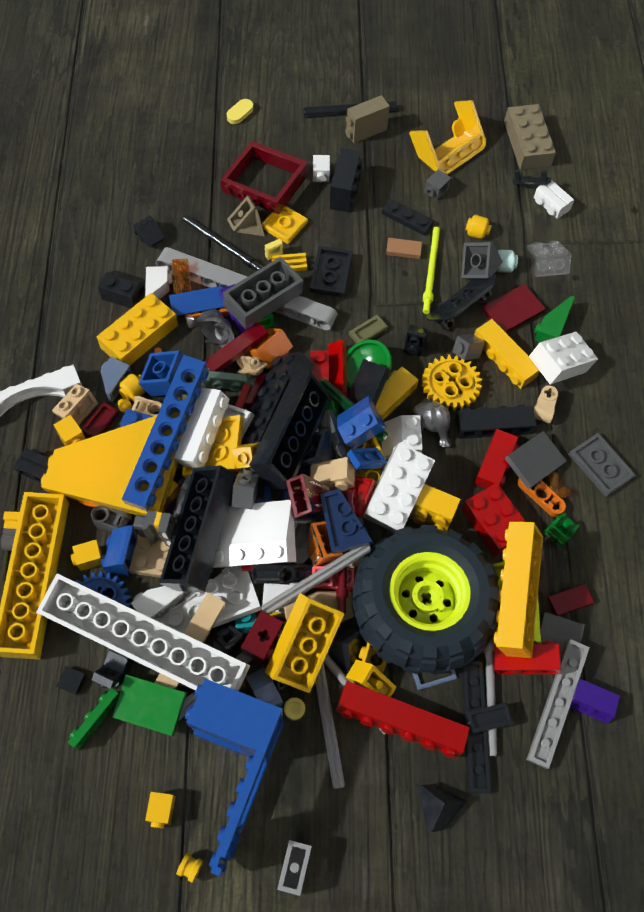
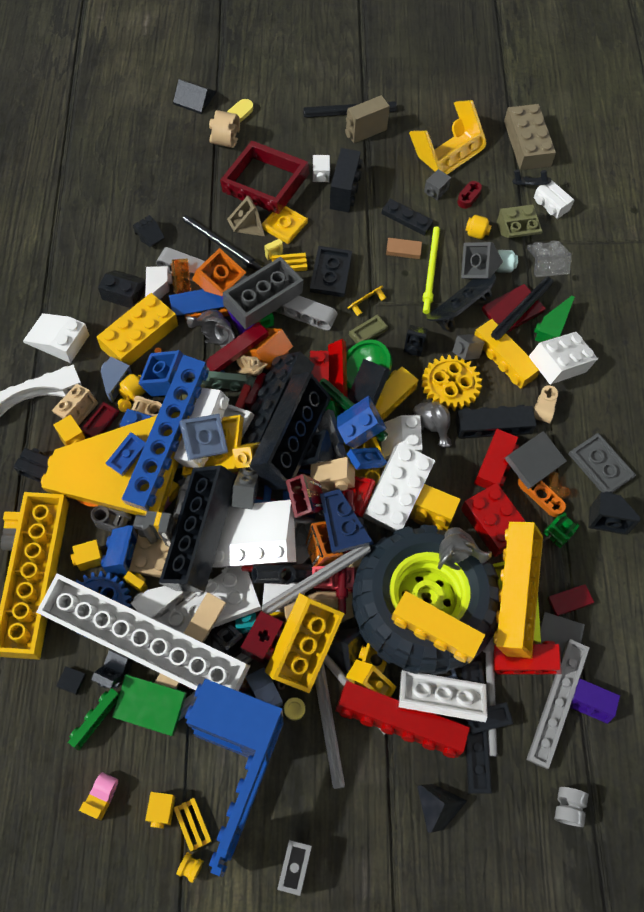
(58, 336): none -> white slope
(100, 796): none -> leg
(126, 454): none -> blue plate
(136, 581): none -> yellow plate
(185, 805): none -> yellow tile
(192, 96): none -> slope
(203, 436): none -> sand blue tile
(218, 273): none -> orange slope
(224, 128): none -> tan brick
(378, 291): none -> yellow piece
(438, 627): none -> yellow brick
(443, 696): none -> white tile
(457, 547): none -> flat silver piece
(466, 193): none -> dark red beam
(517, 313): none -> black axle
(518, 221): none -> olive slope
(571, 806): none -> light grey wheel
(612, 514): none -> black slope

